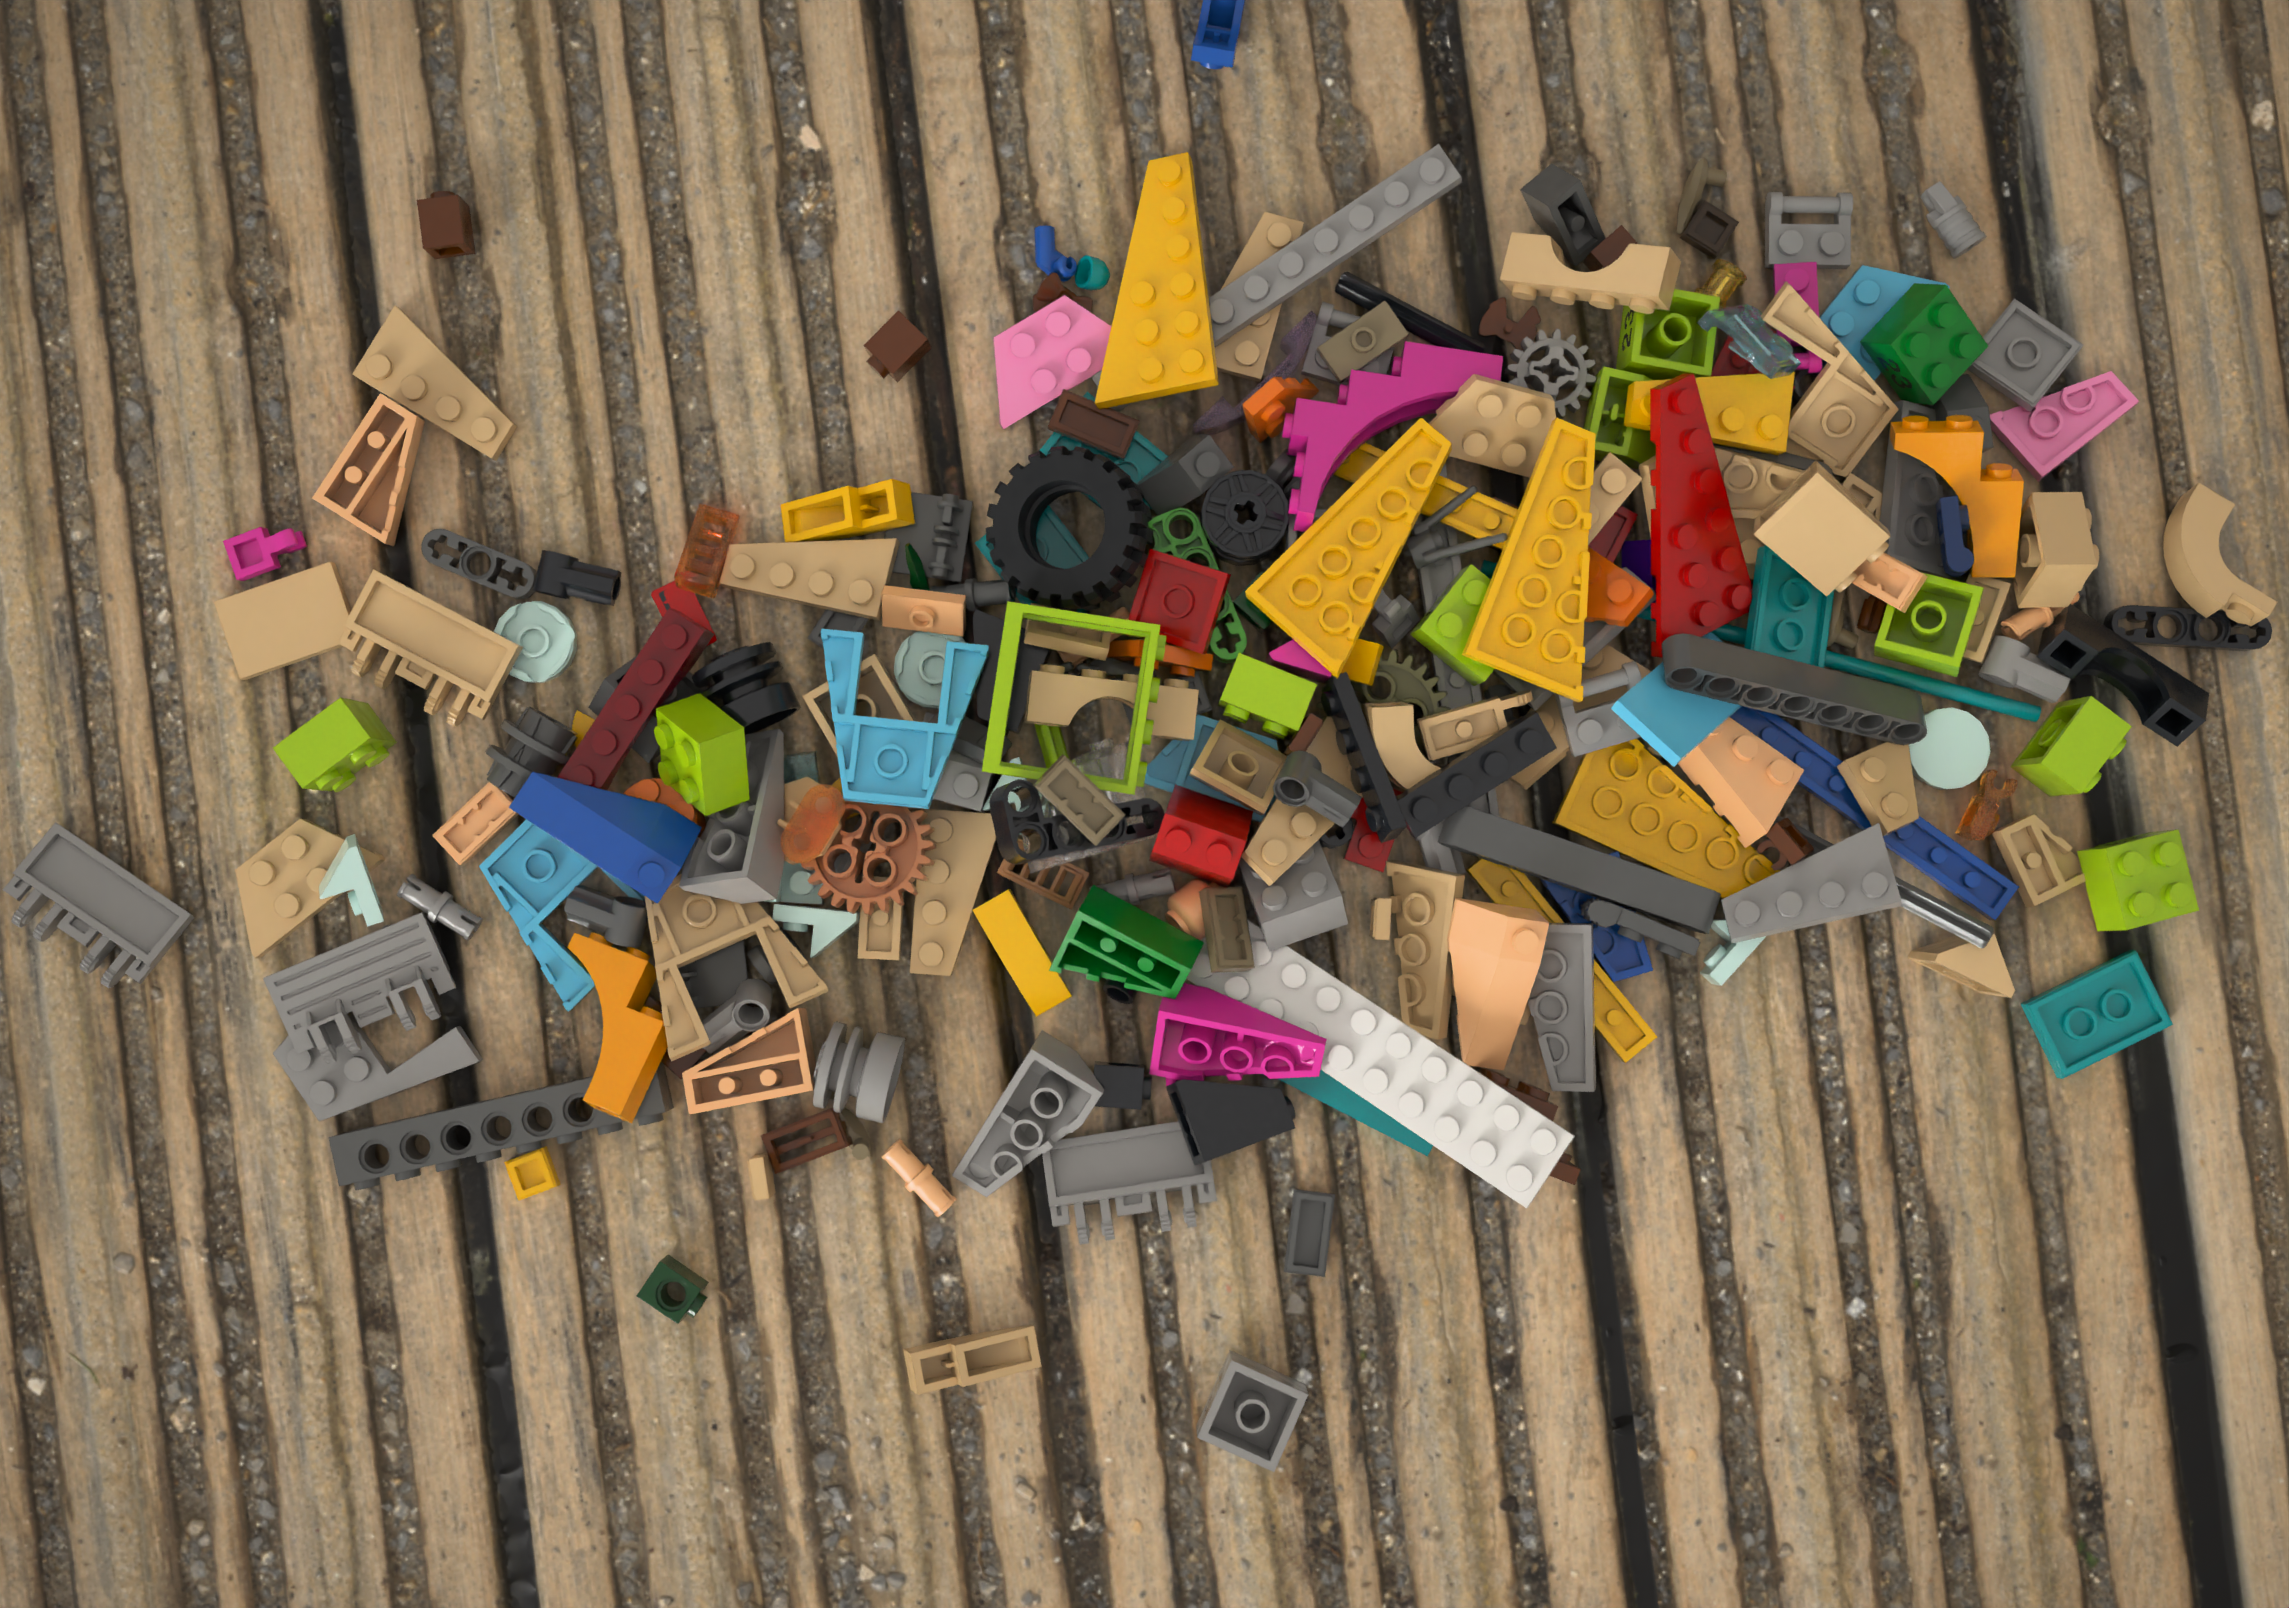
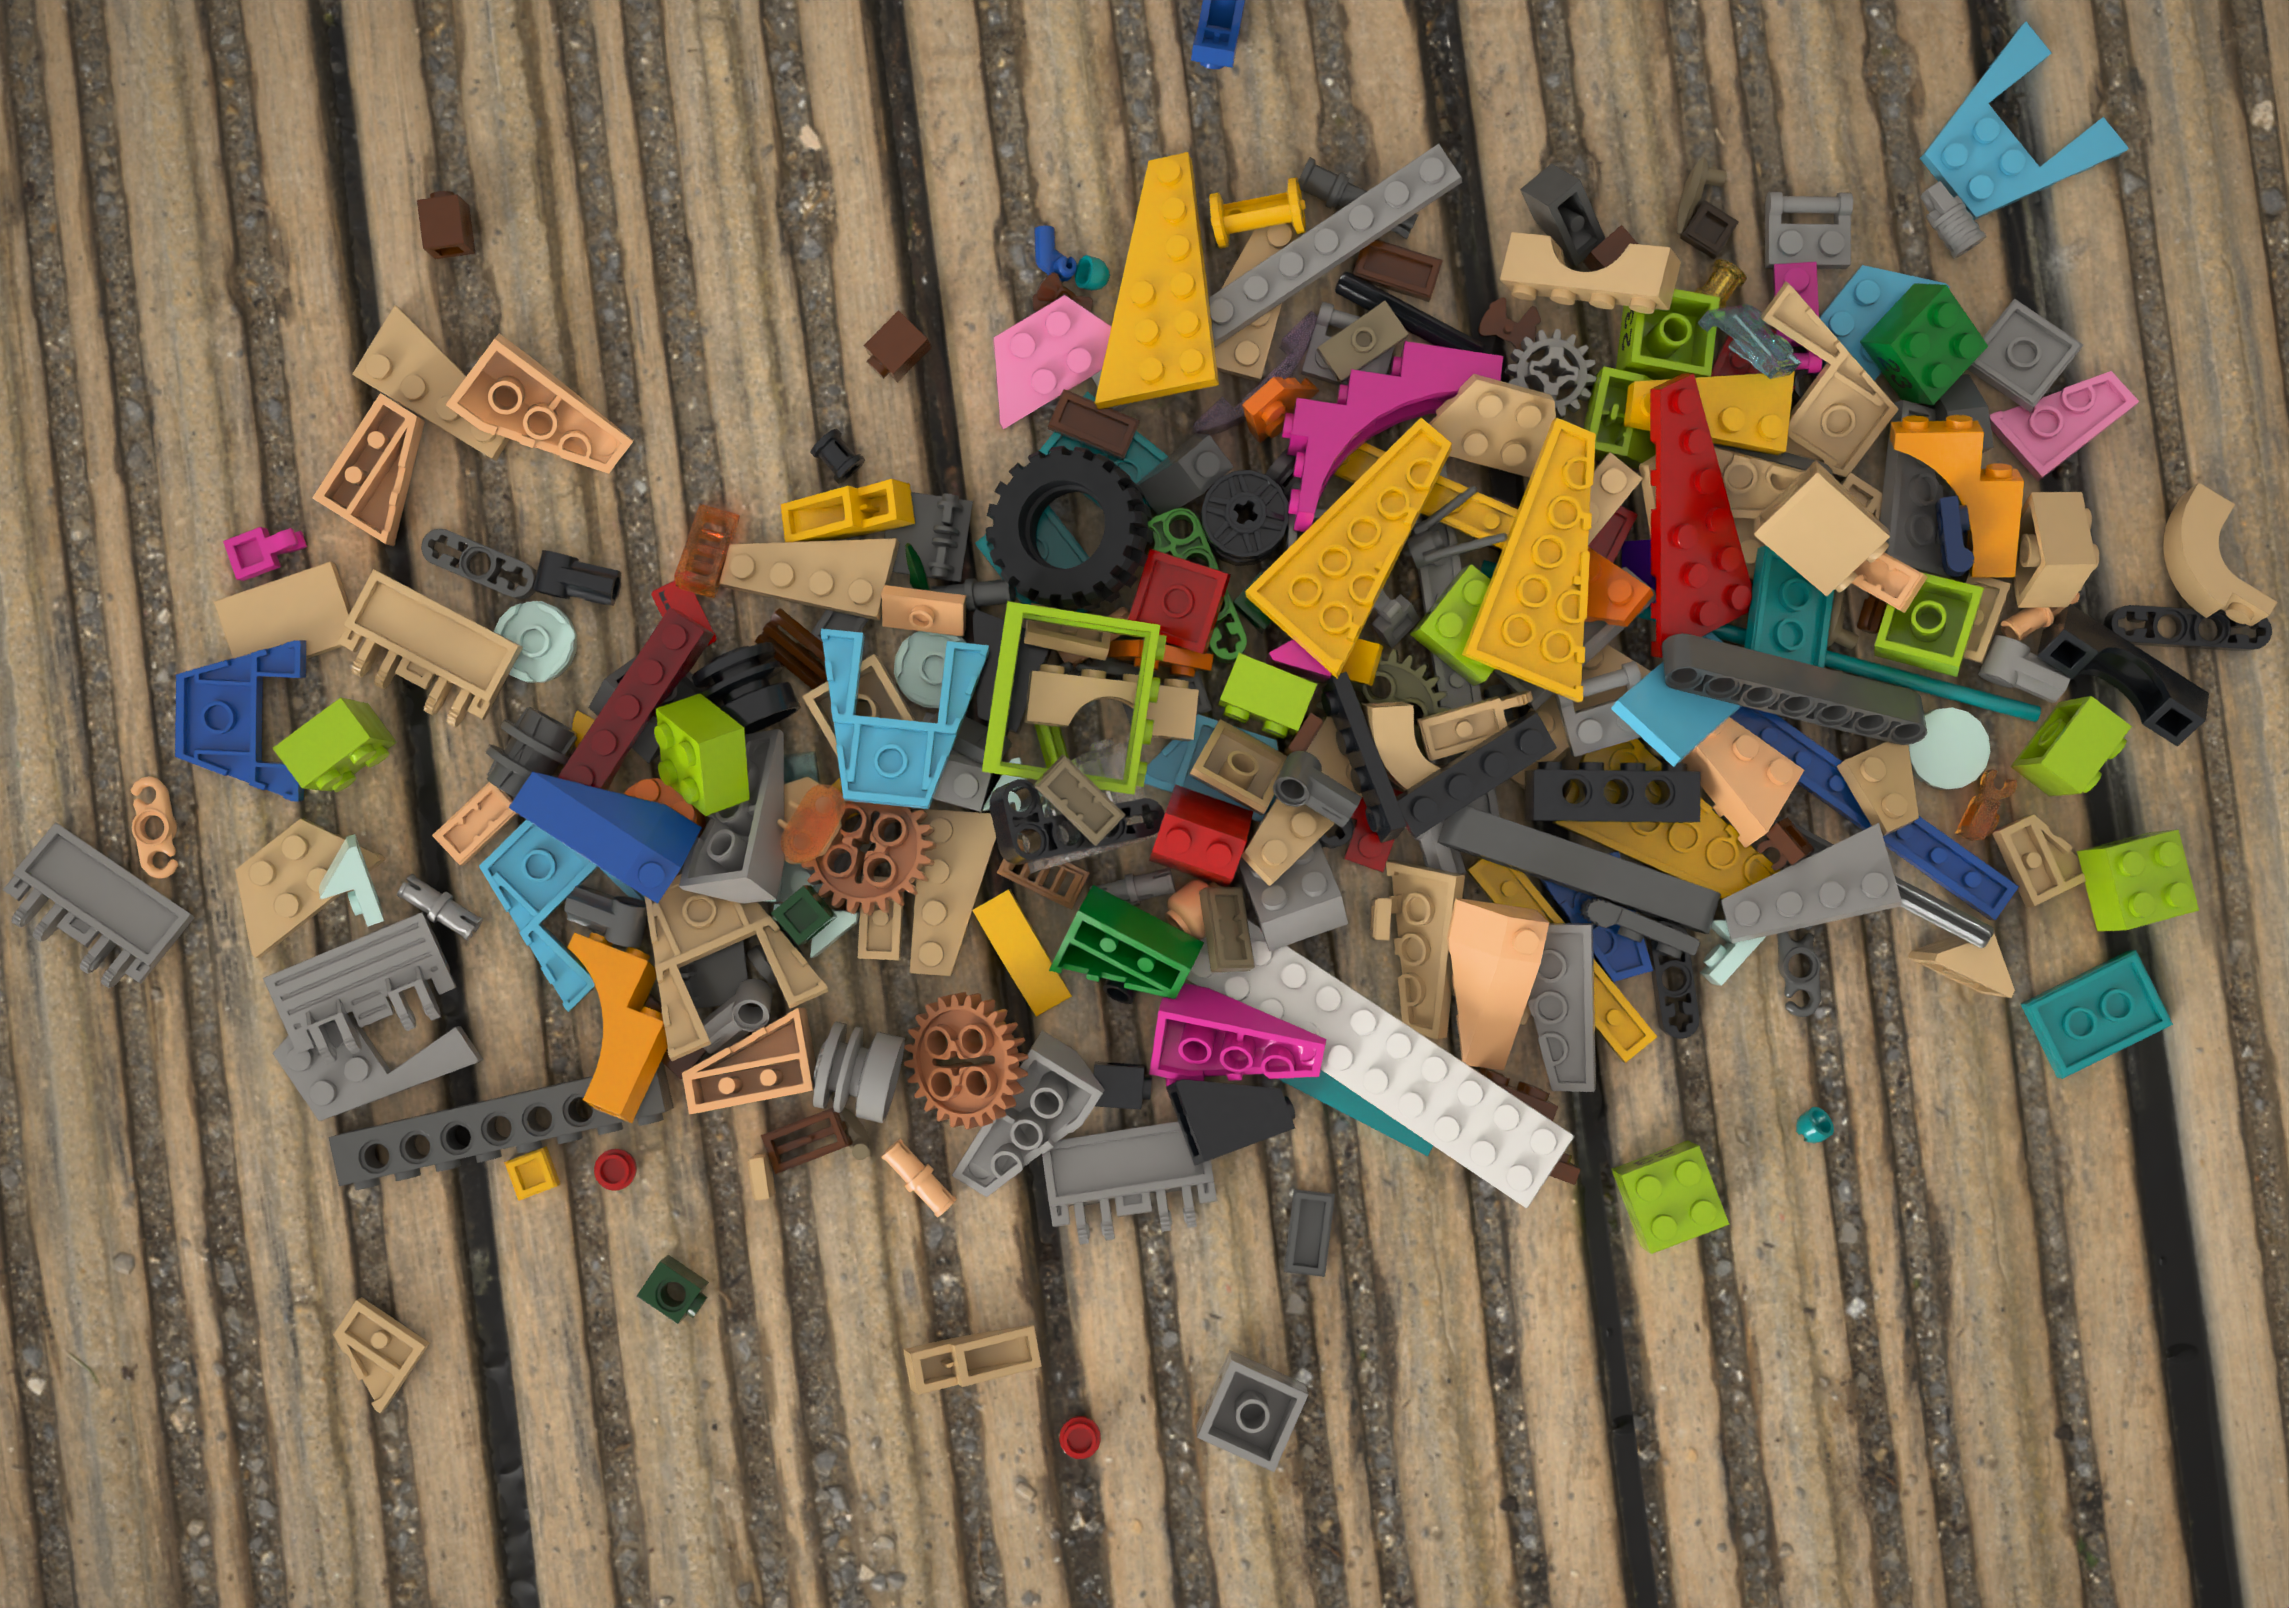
(149, 847): none -> light nougat piece
(222, 716): none -> blue wing
(379, 1350): none -> tan wing
(525, 402): none -> light nougat wedge
(615, 1169): none -> red plate
(794, 655): none -> reddish brown tile
(804, 914): none -> dark green brick
(837, 455): none -> black bush
(962, 1021): none -> nougat gear
(1080, 1437): none -> red plate
(1257, 213): none -> yellow hose
(1337, 190): none -> dark grey pin
(1398, 269): none -> reddish brown tile
(1667, 1010): none -> black beam
(1670, 1196): none -> lime brick
(1677, 802): none -> black brick
(1810, 982): none -> dark grey piece
(1815, 1125): none -> teal hinge
(1983, 158): none -> medium azure wing

